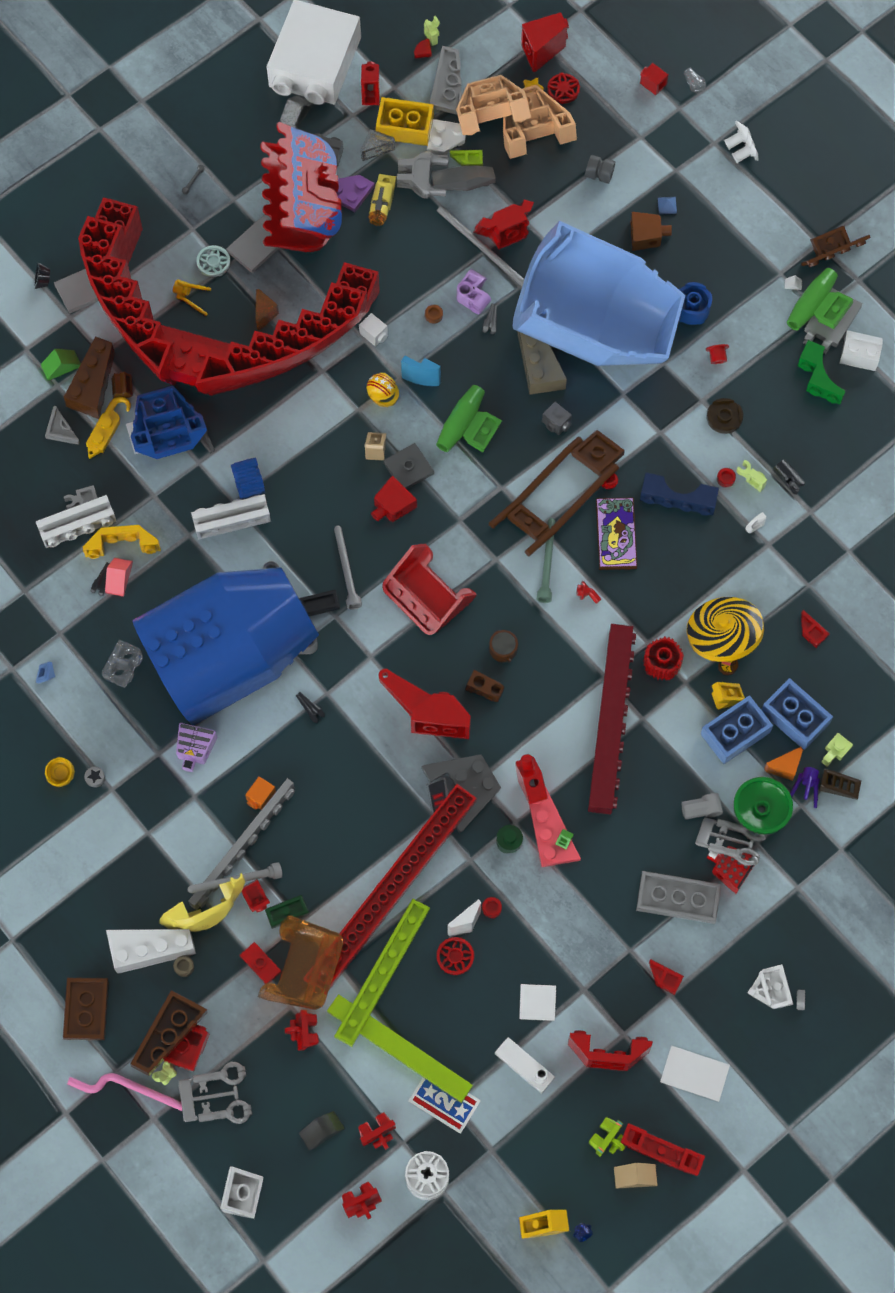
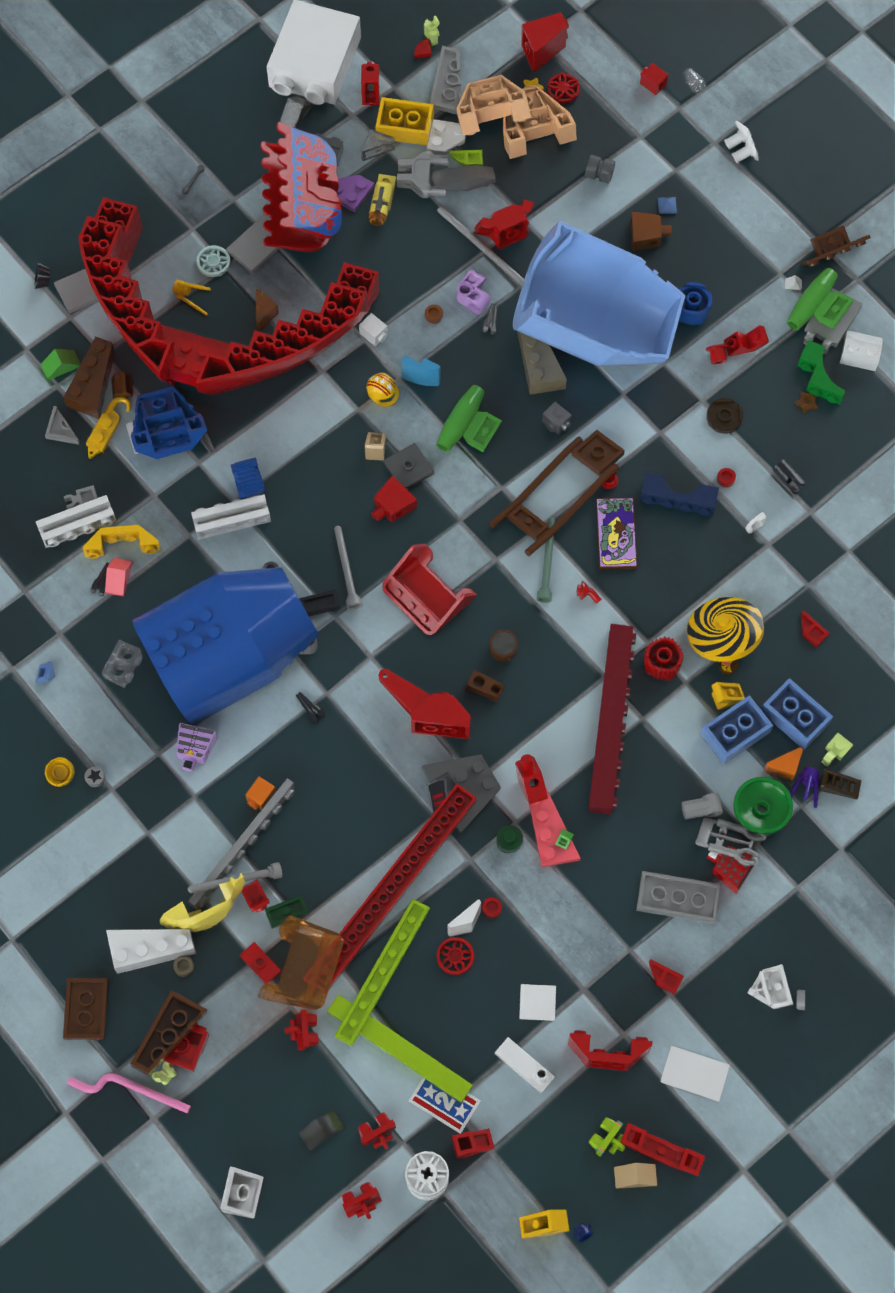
(187, 1097): light grey piece -> none
(472, 1143): none -> red brick
(744, 343): none -> red slope
(753, 477): yellowish green plate -> none
(811, 402): none -> clear orange plate

